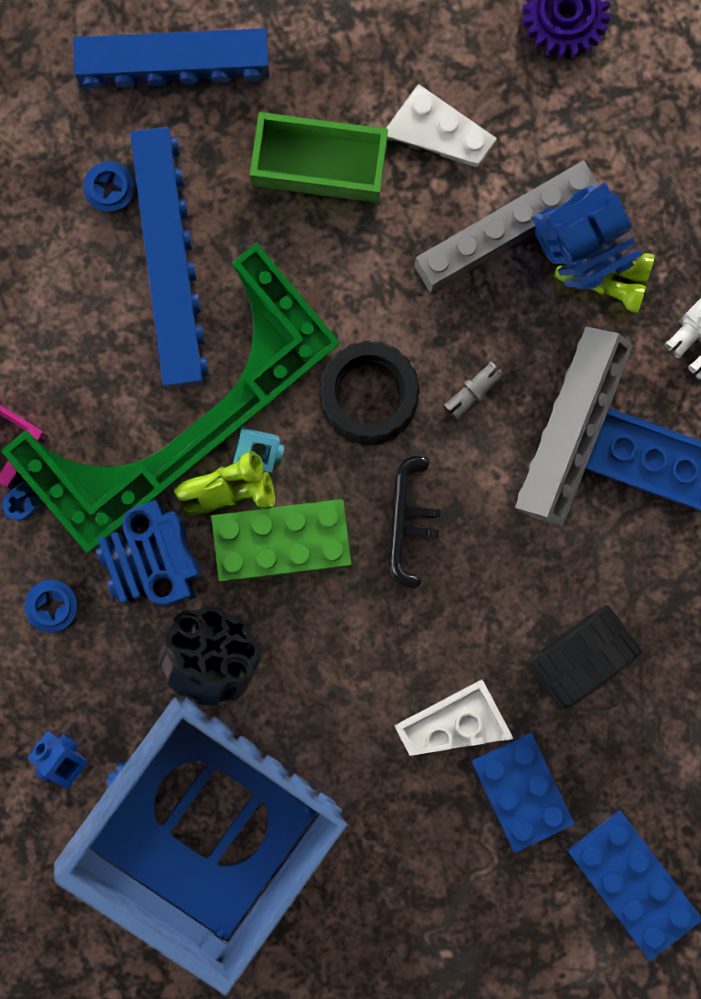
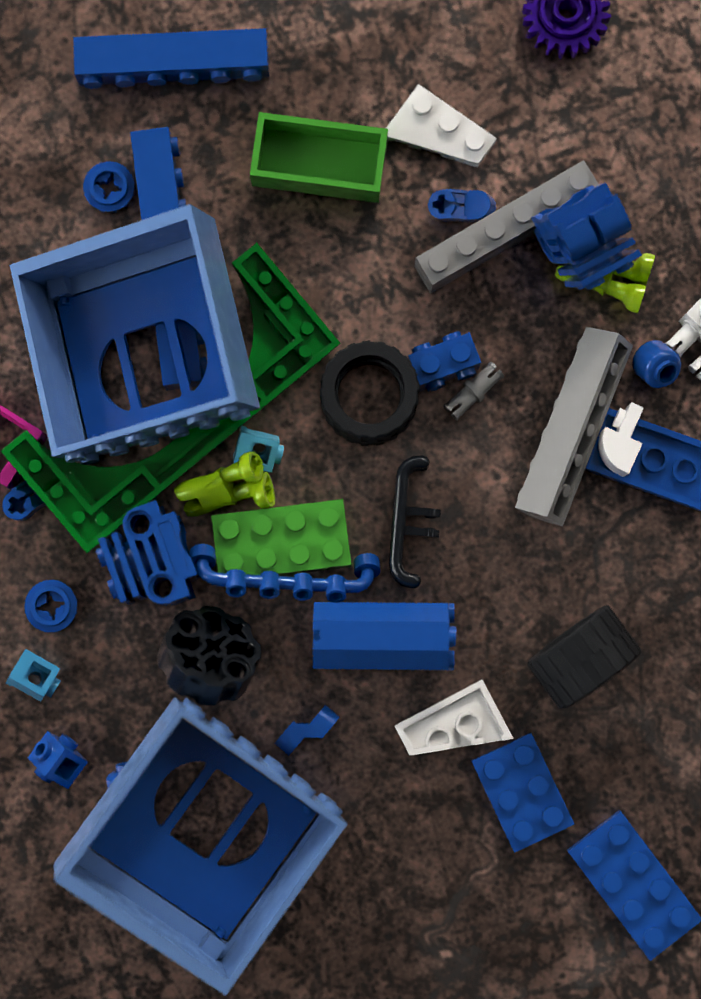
(33, 664): none -> dark azure brick
(116, 286): none -> medium blue door
(270, 583): none -> blue bar
(315, 729): none -> blue piece
(383, 636): none -> blue brick
(445, 361): none -> blue brick
(446, 205): none -> blue piece
(616, 447): none -> white brick
(656, 364): none -> blue head

